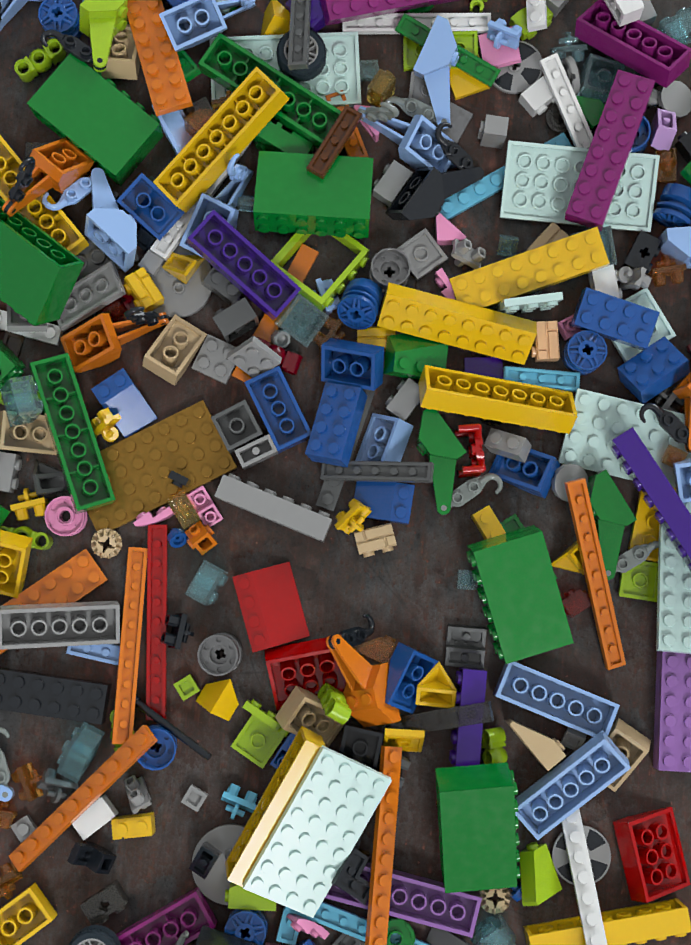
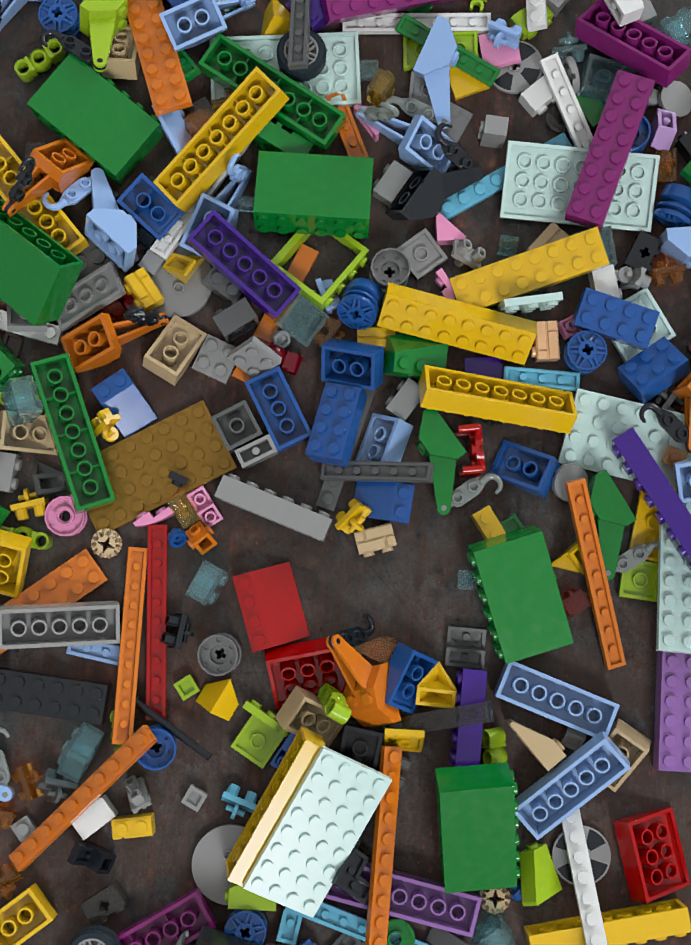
(205, 860): black slope -> none
(302, 924): bright pink slope -> none
(334, 142): reddish brown tile -> none
(508, 445): light grey brick -> none

